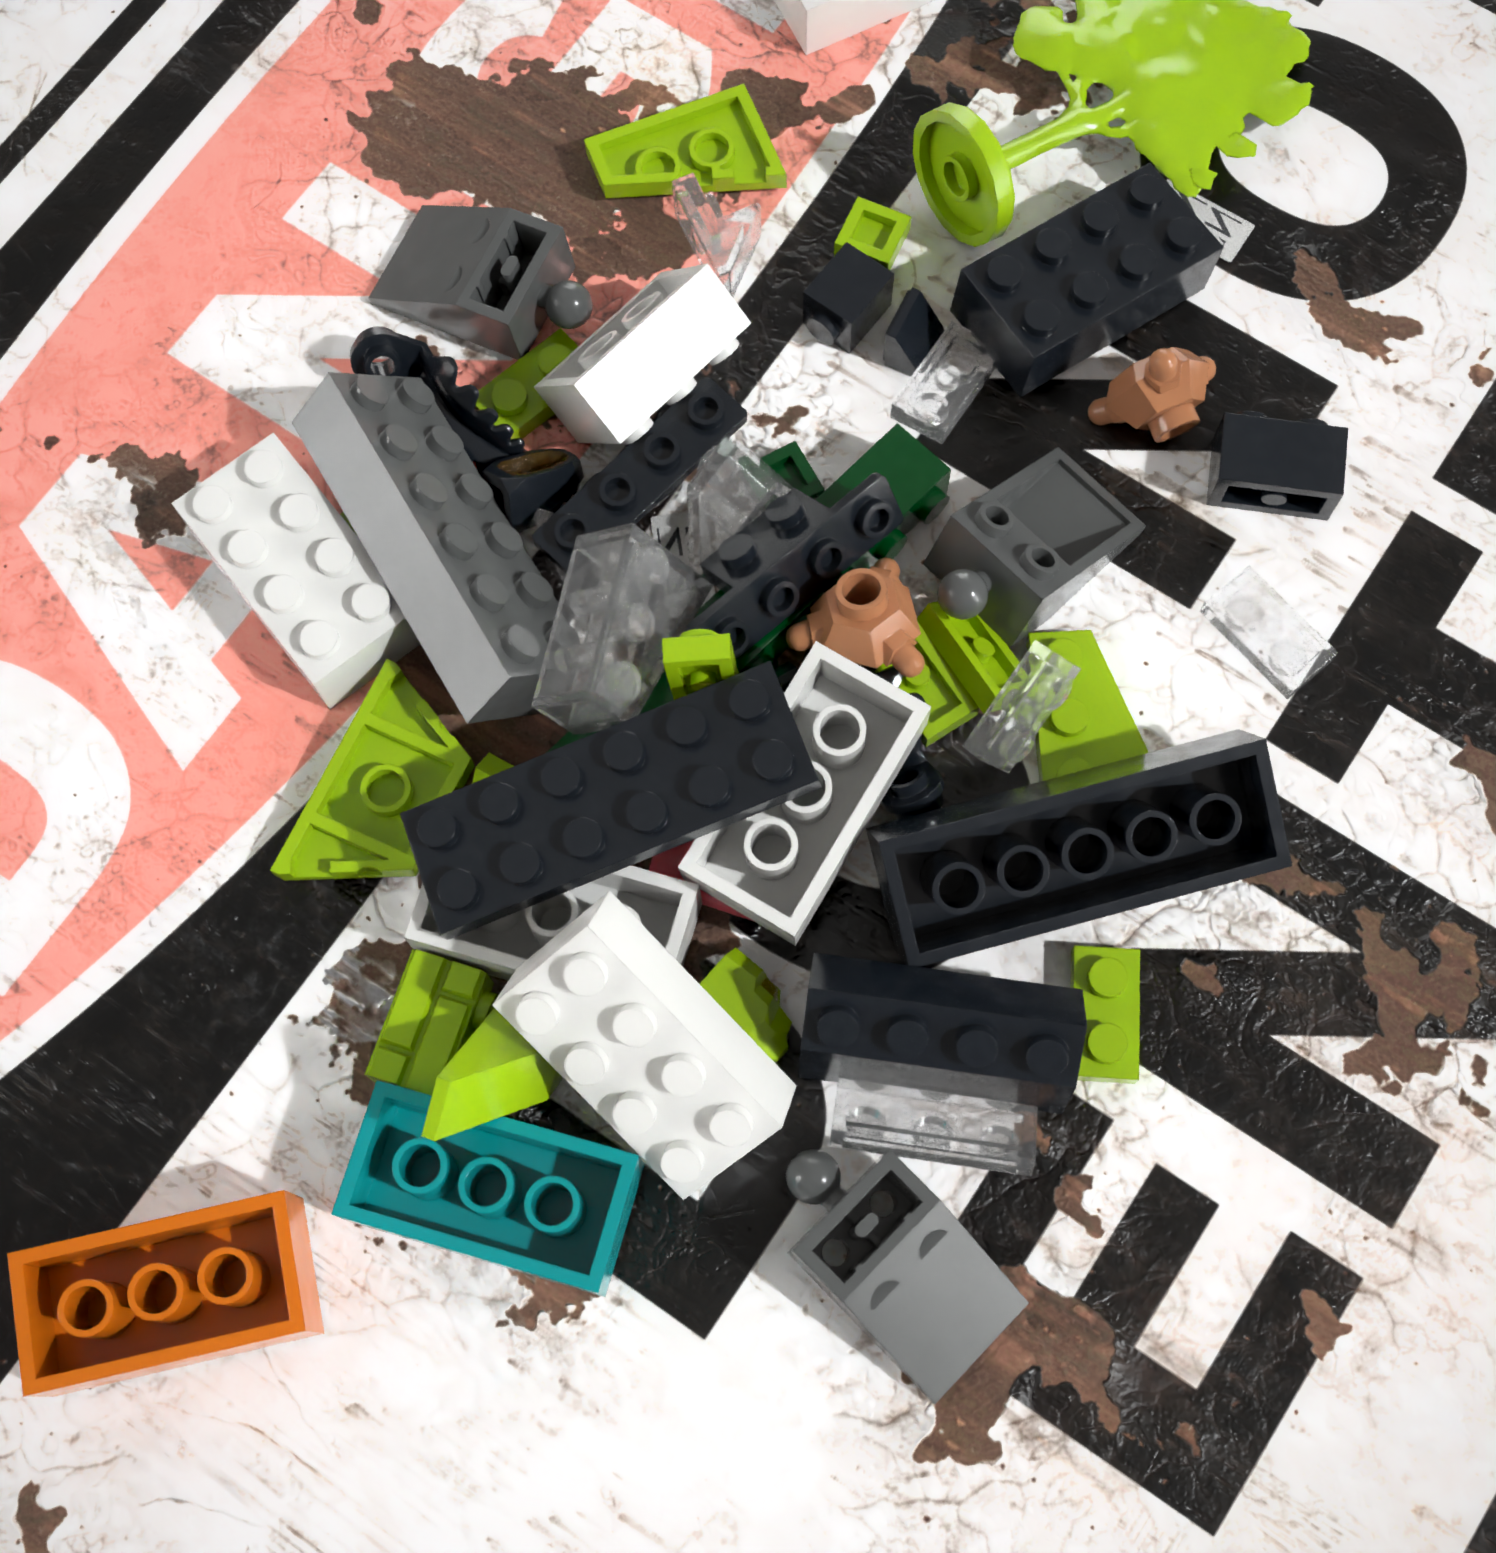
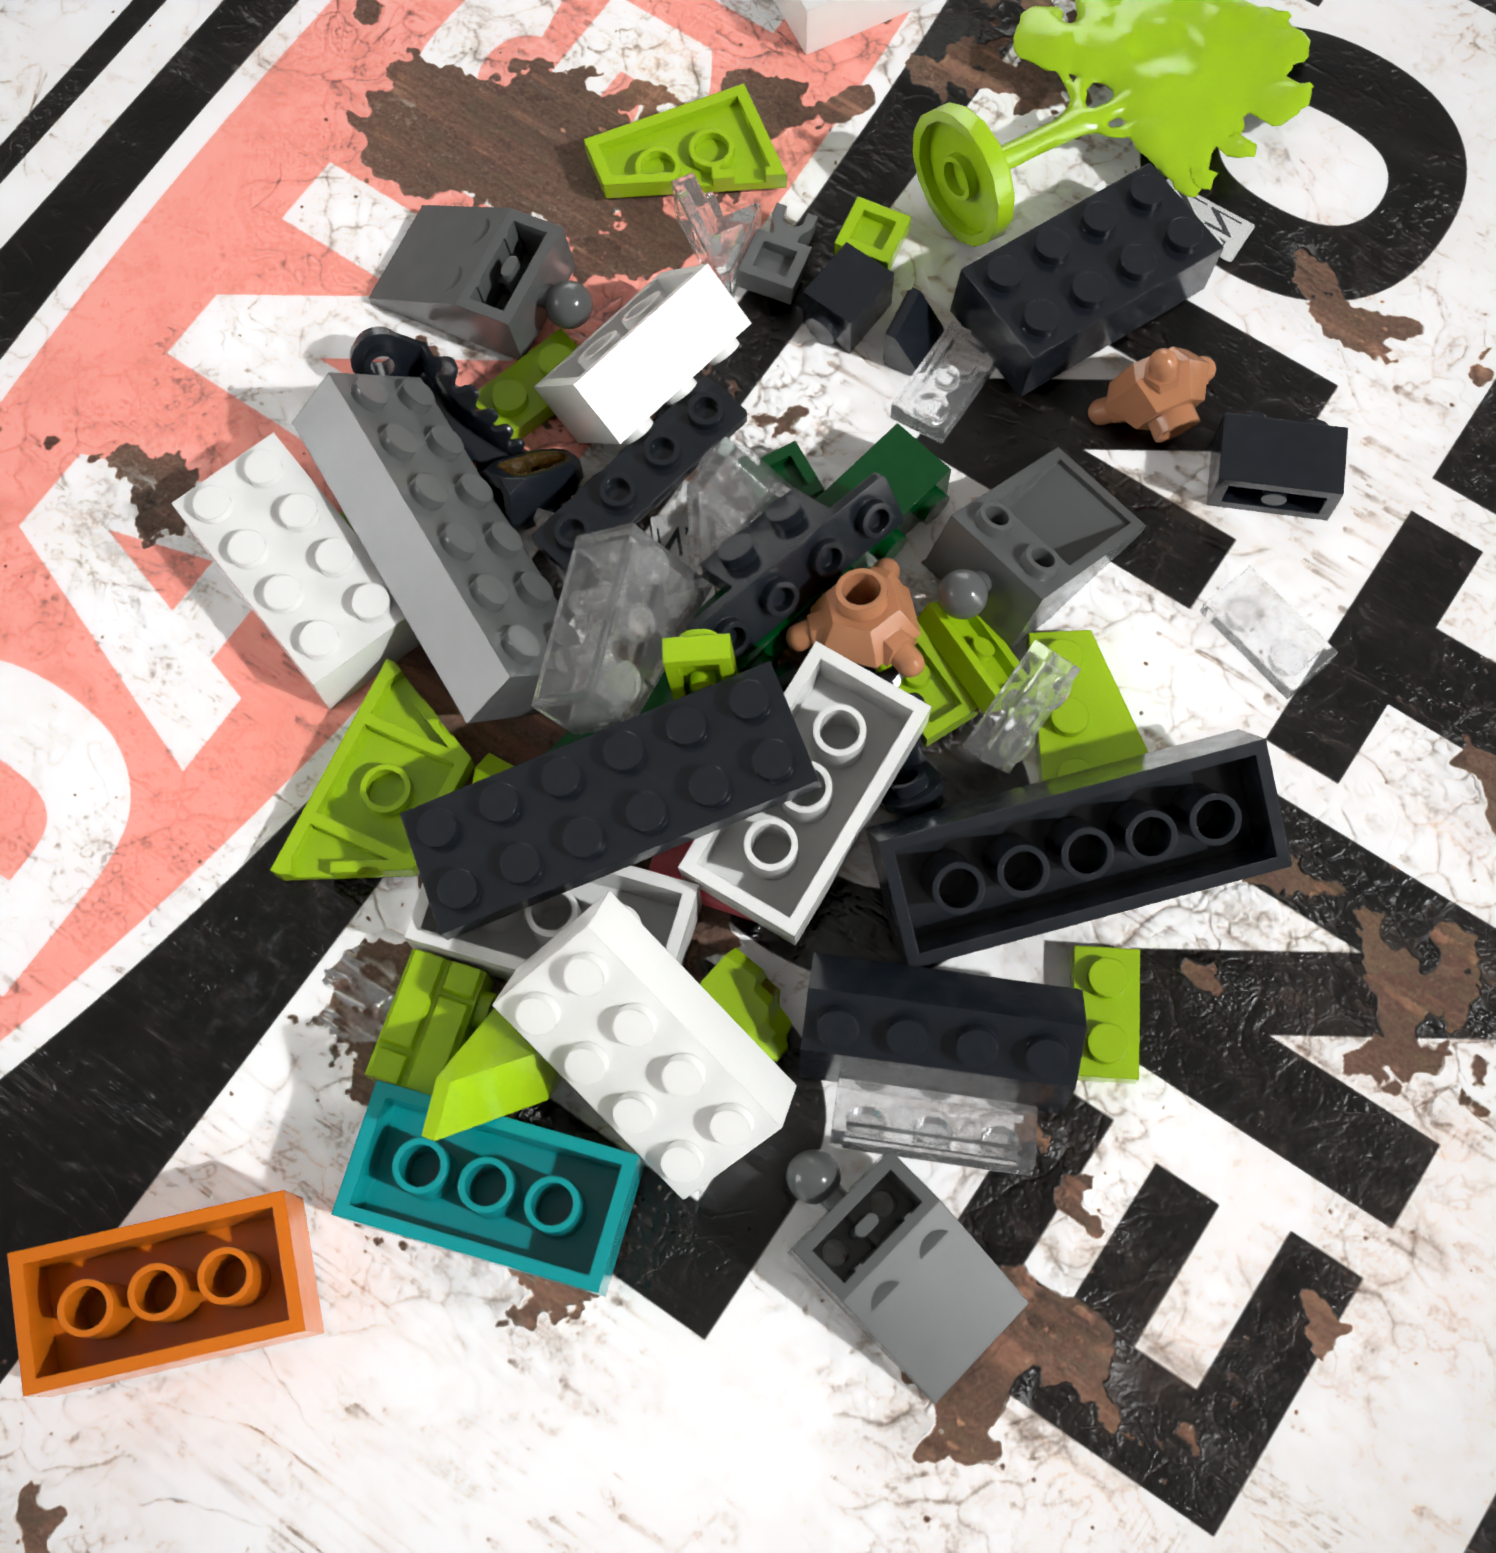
(777, 257): none -> dark grey plate

